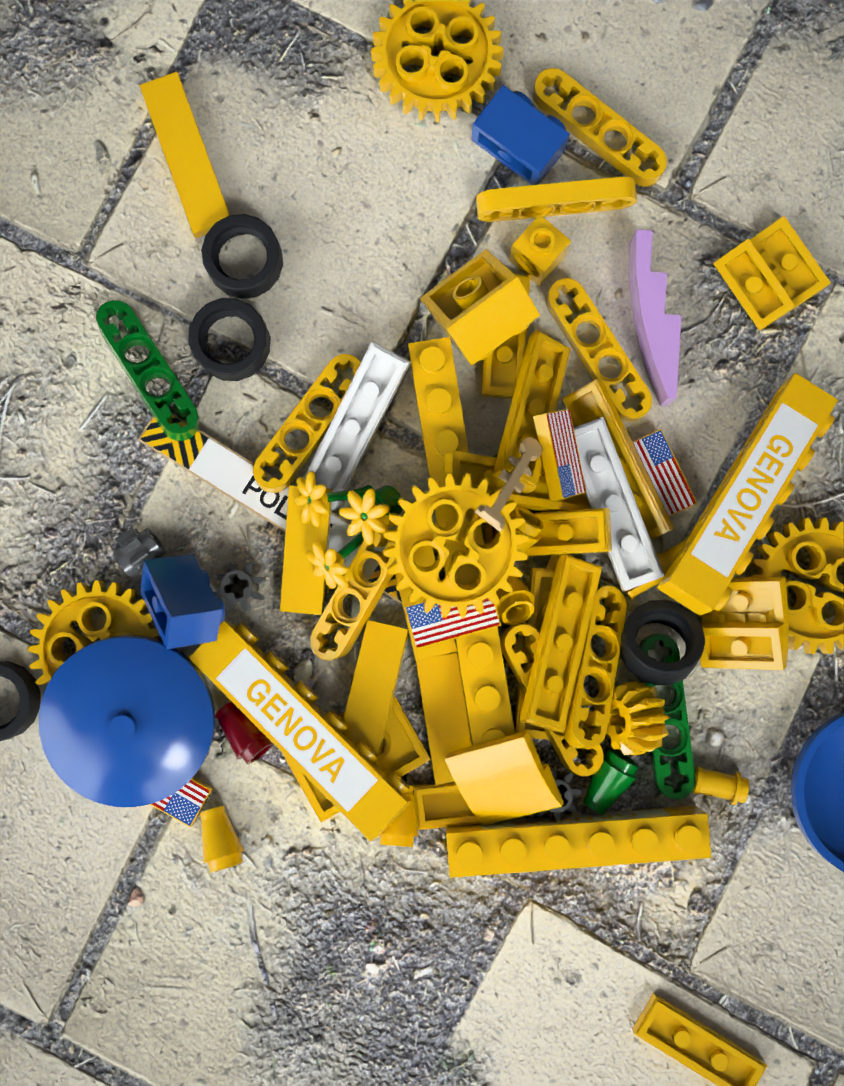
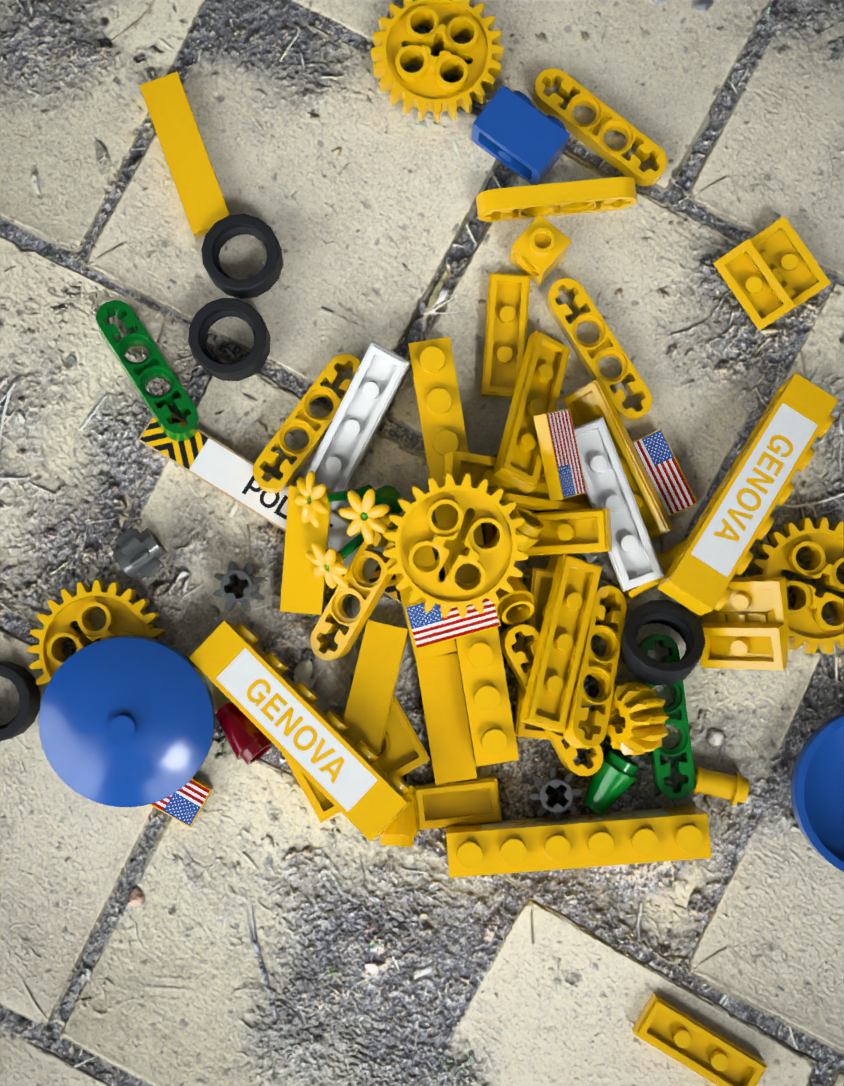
(181, 601): blue brick -> none
(220, 842): yellow cone -> none
(480, 306): yellow slope -> none
(503, 779): yellow slope -> none
(530, 451): tan piece -> none
(655, 330): lavender slope -> none

